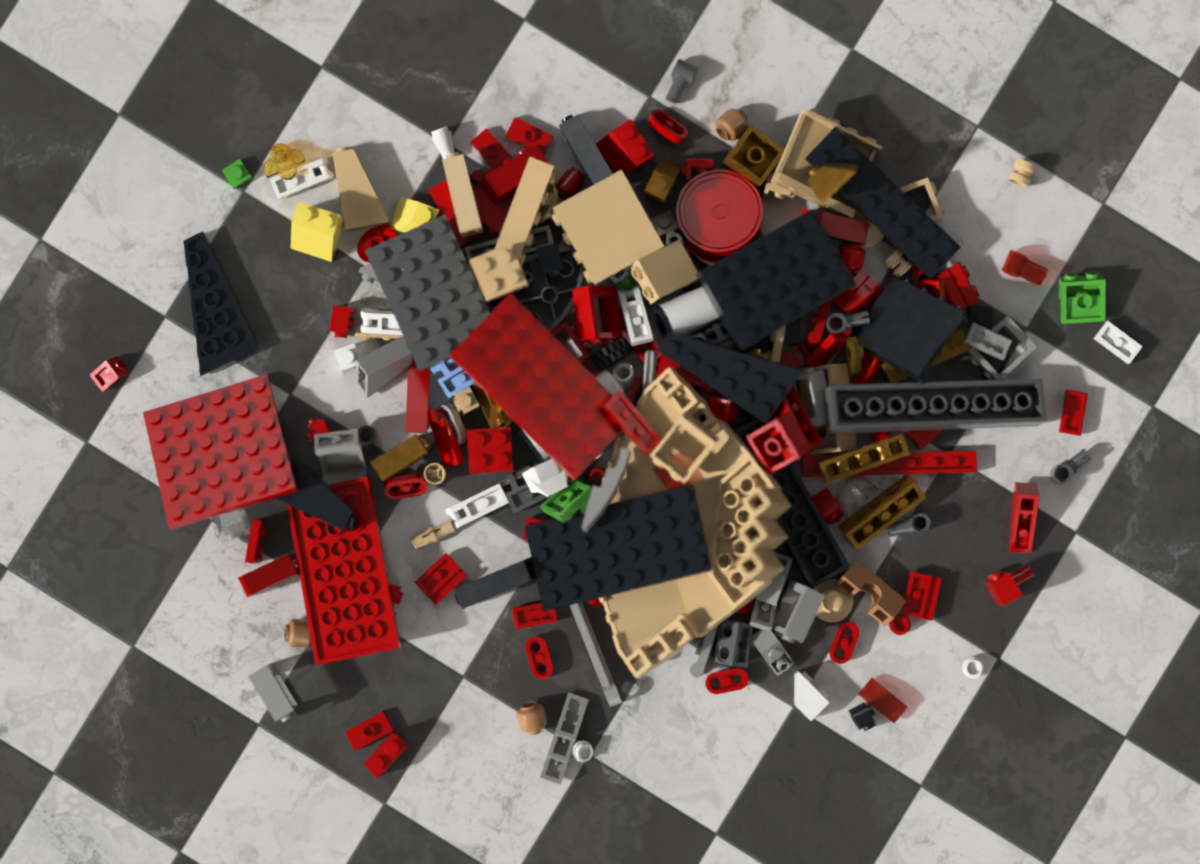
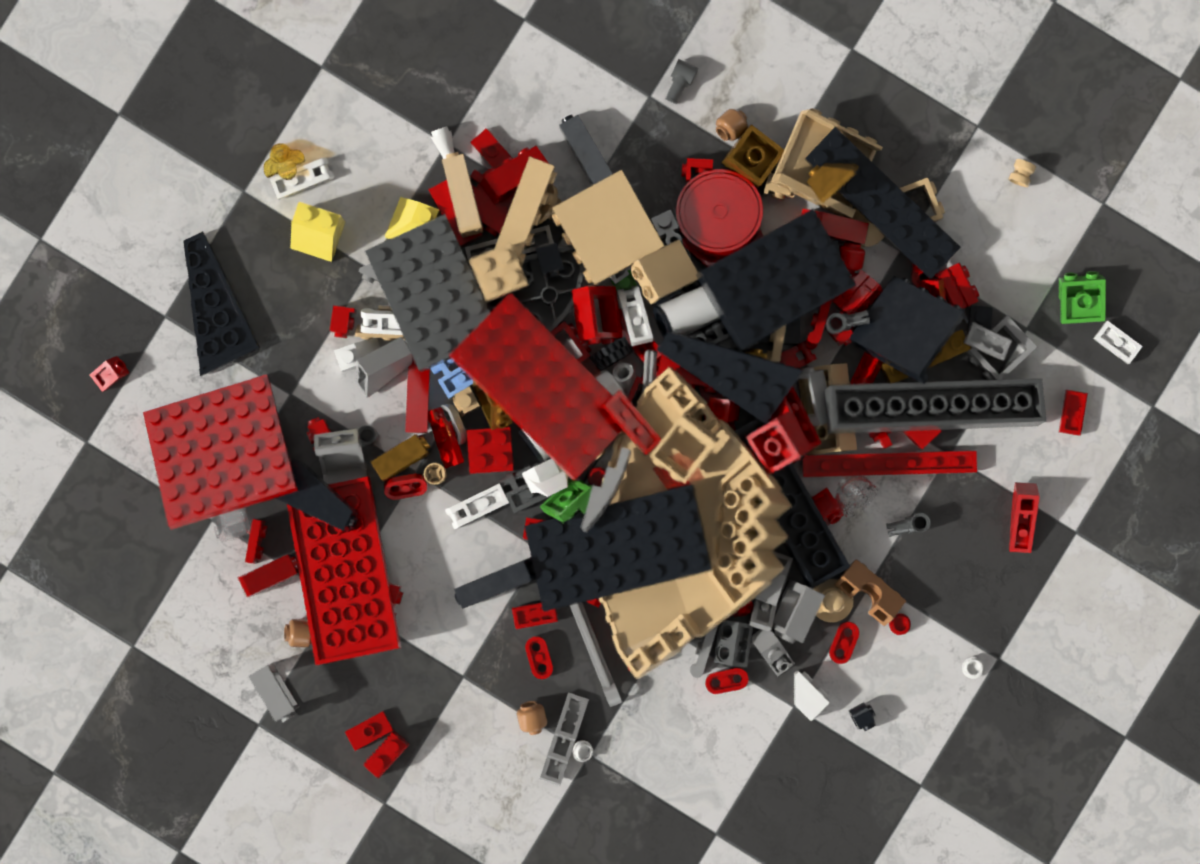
(236, 174): bright green plate -> none
(357, 196): tan slope -> none
(372, 238): red dish -> none
(433, 535): tan pin -> none
(441, 578): red plate -> none
(528, 135): red plate -> none
(570, 183): red brick -> none
(625, 149): red slope -> none
(662, 181): pearl gold slope -> none
(667, 126): red plate -> none
(827, 349): red plate -> none
(853, 357): clear yellow plate -> none
(863, 458): pearl gold brick -> none
(881, 512): pearl gold brick -> none
(883, 700): clear red slope -> none
(893, 261): tan wheel -> none
(921, 595): red plate -> none
(1004, 585): red brick -> none
(1018, 266): clear red piece -> none
(1071, 466): dark grey pin -> none

